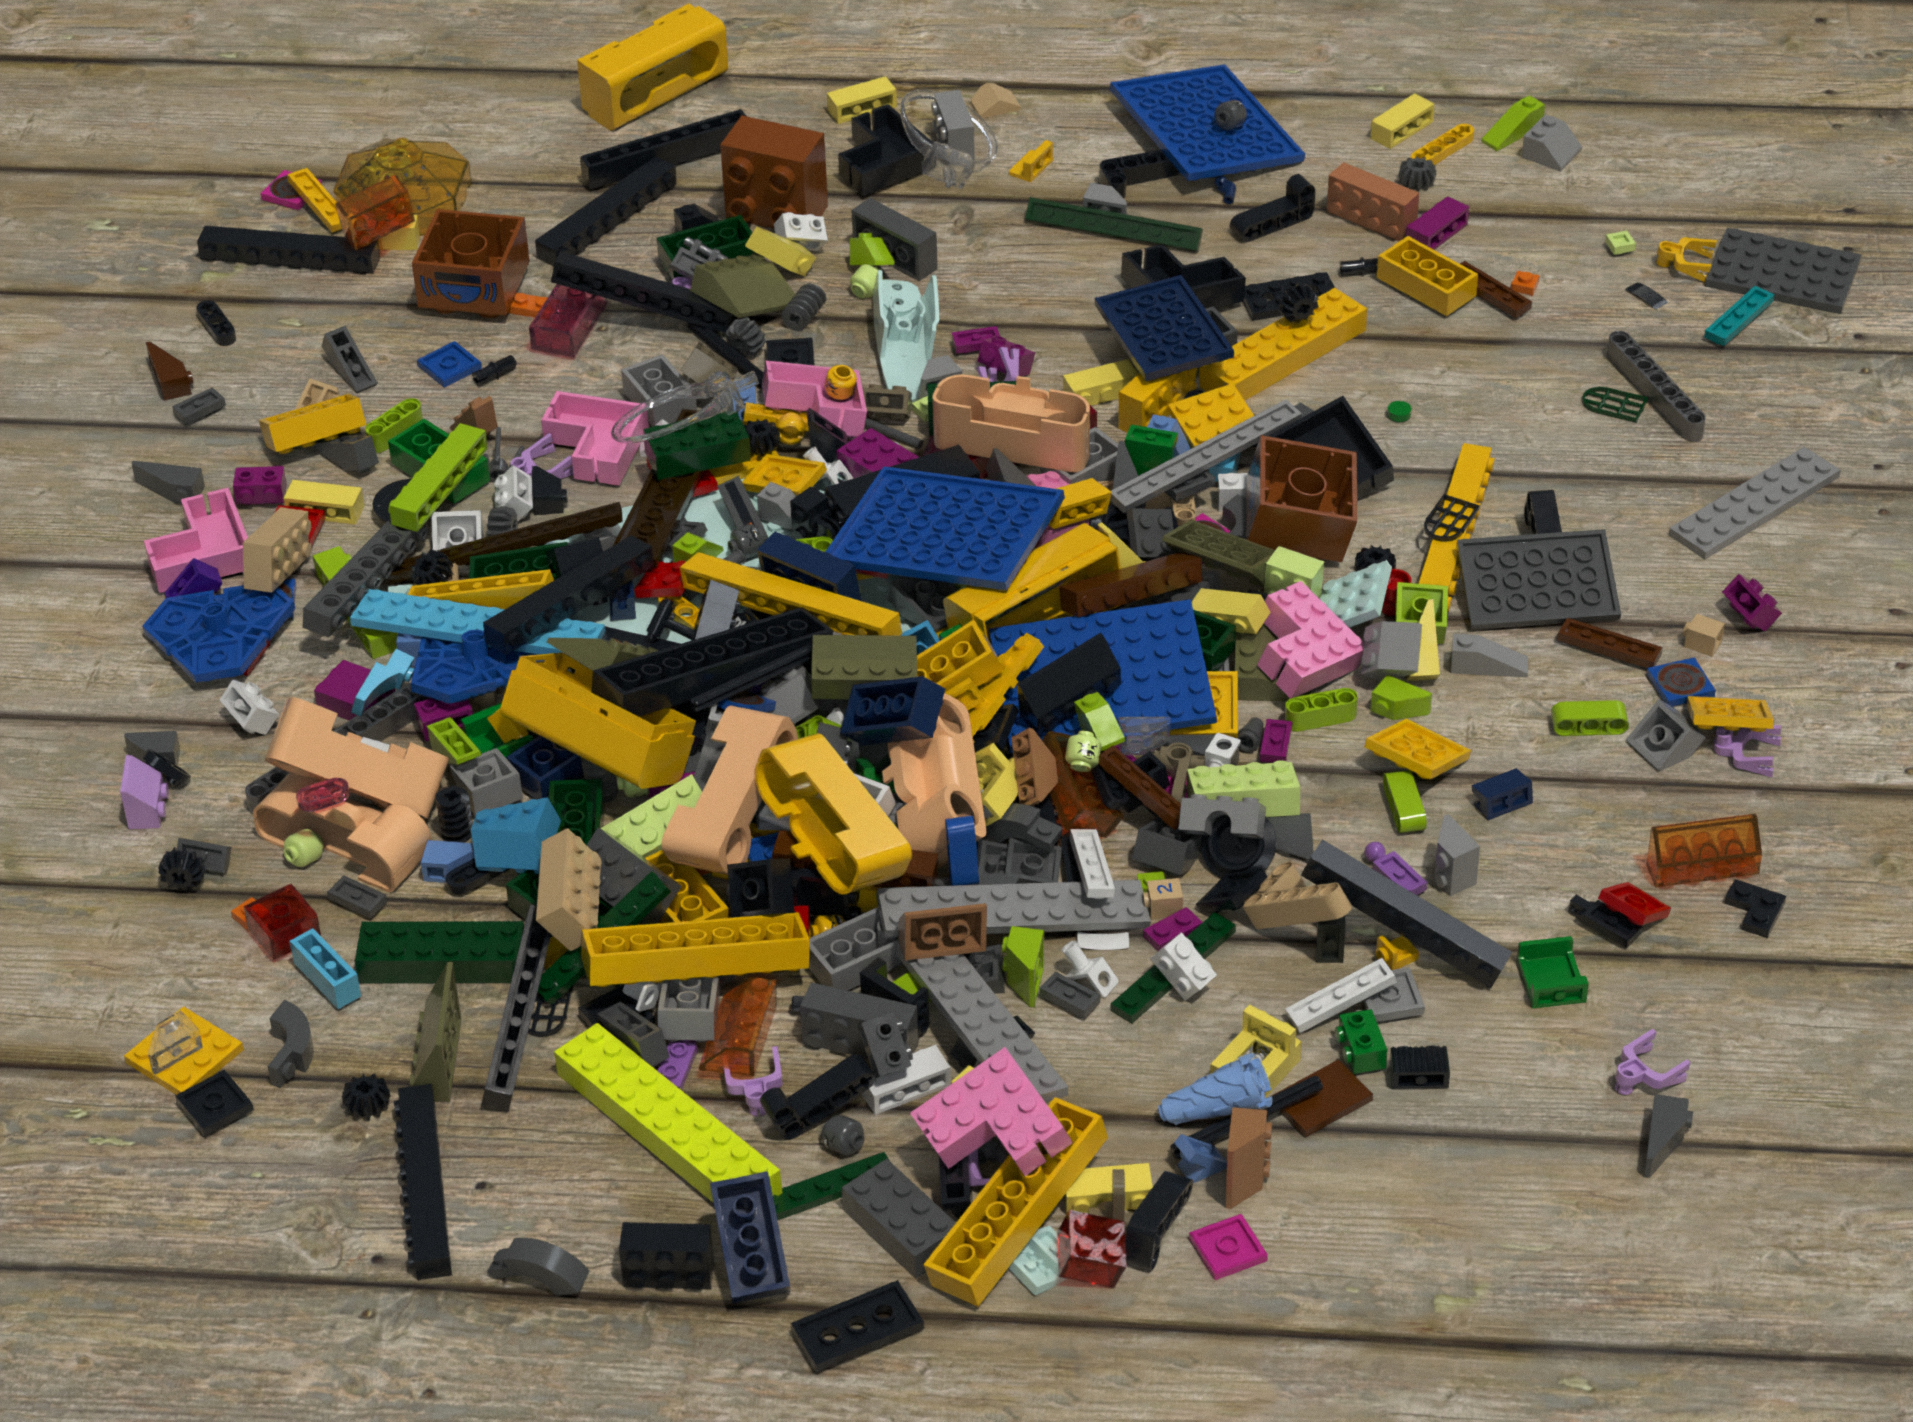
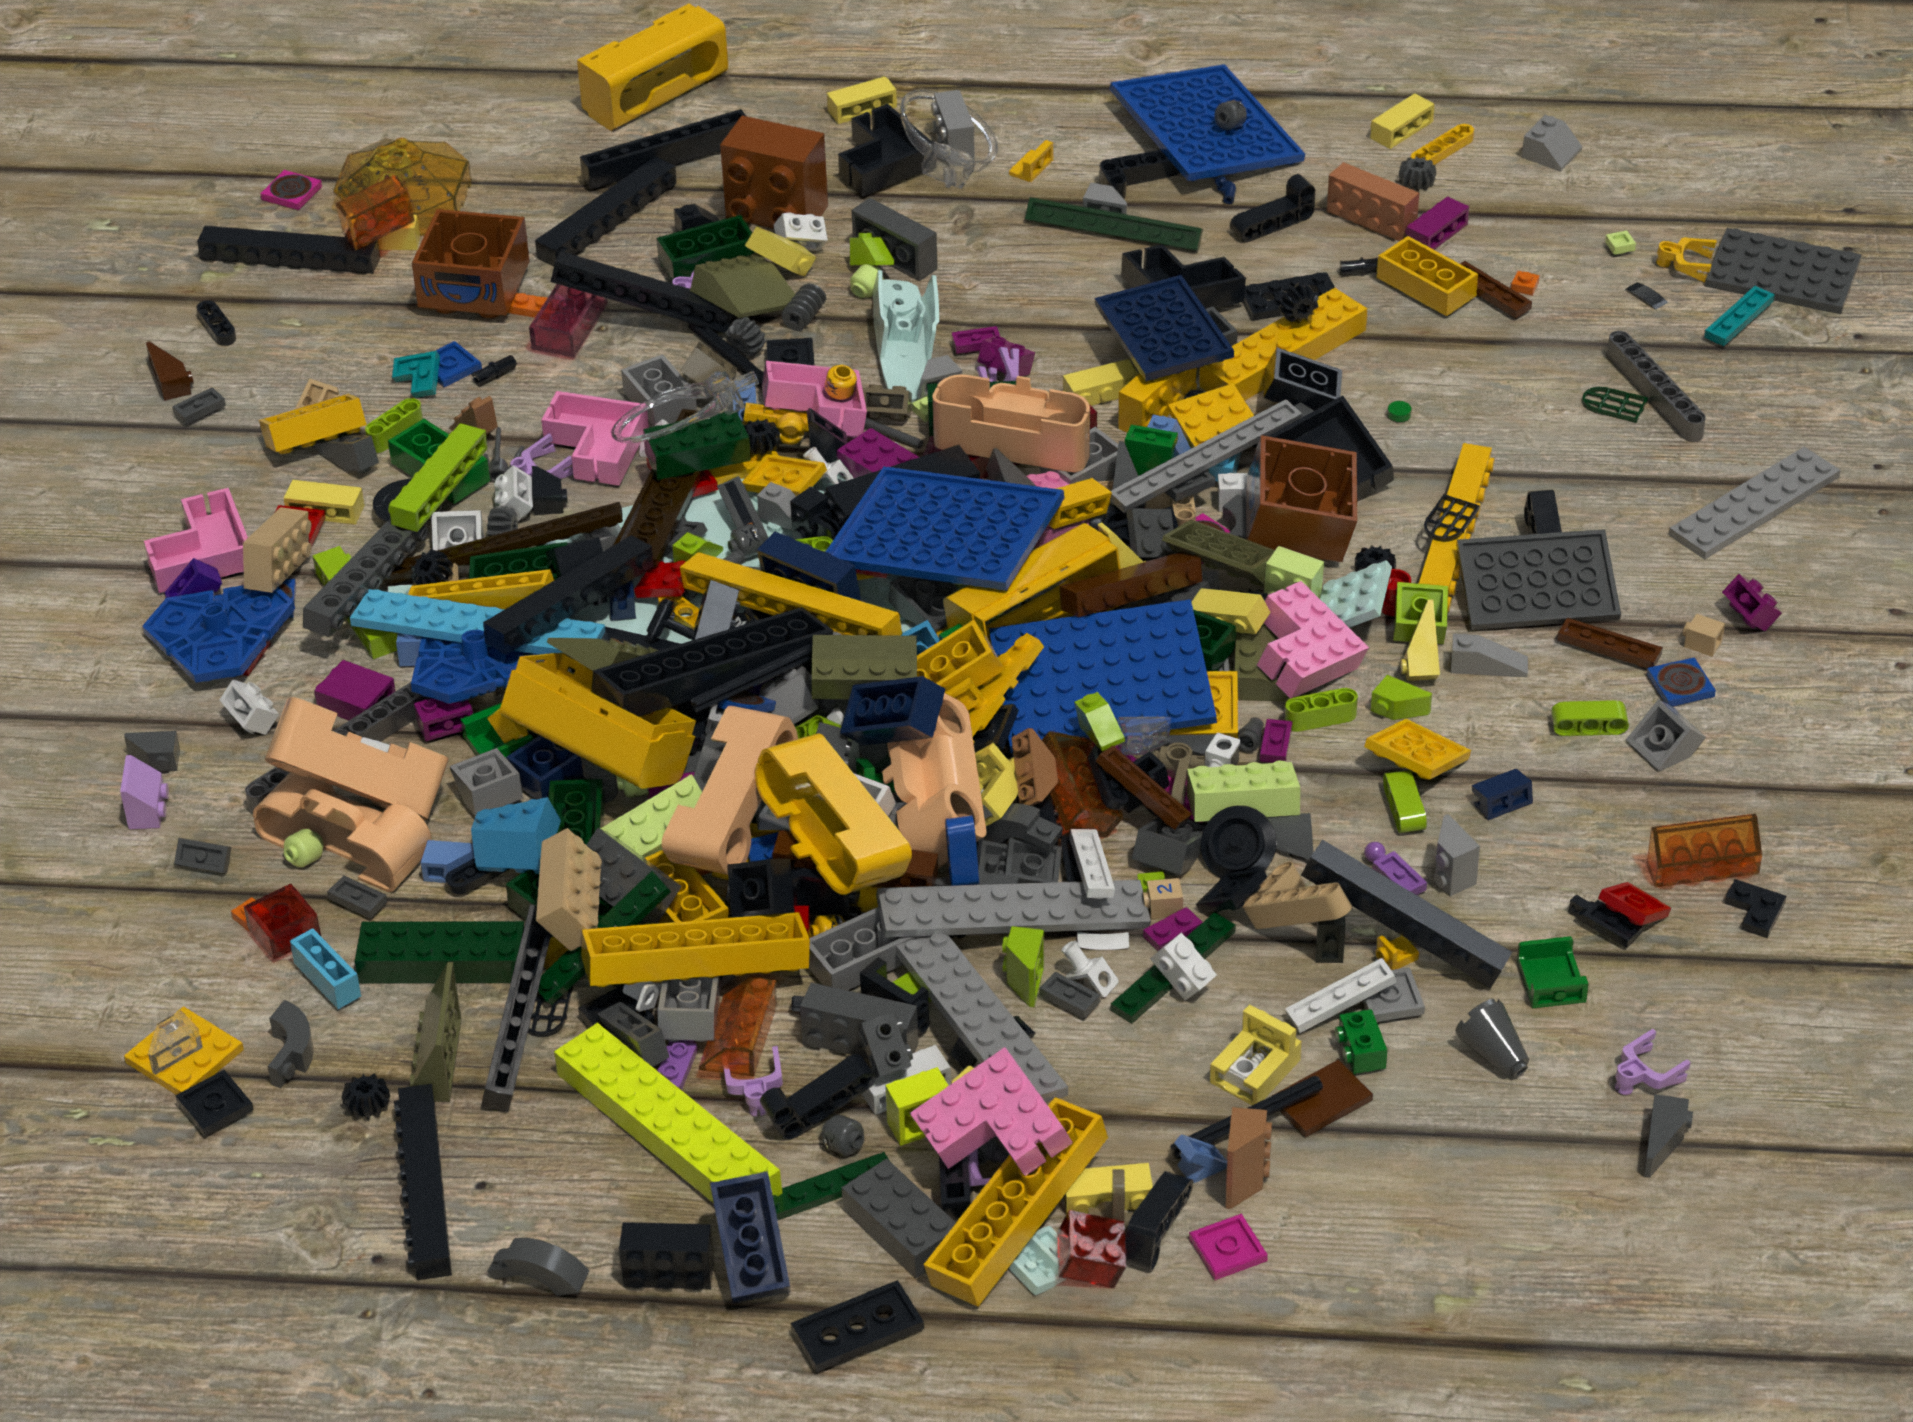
(169, 480): dark grey slope -> none
(174, 773): black plate -> none
(181, 869): black gear -> none
(259, 485): magenta brick -> none
(316, 197): yellow plate -> none
(322, 794): clear pink plate -> none
(348, 359): dark grey slope -> none
(383, 679): medium azure slope -> none
(420, 369): none -> teal plate
(451, 742): lime slope -> none
(454, 814): black piece -> none
(687, 259): dark grey plate -> none
(907, 1095): none -> neon yellow brick
(943, 931): medium nougat slope -> none
(989, 966): dark grey slope -> none
(993, 101): tan slope -> none
(1051, 692): black slope -> none
(1083, 751): yellowish green head -> none
(1199, 814): light grey arch -> none
(1232, 1085): light blue cone -> none
(1301, 380): none -> black brick
(1391, 649): light grey slope -> none
(1419, 1067): black brick -> none
(1494, 1037): none -> dark grey cone
(1514, 123): lime slope -> none
(1730, 713): yellow plate -> none
(1732, 746): lavender piece -> none

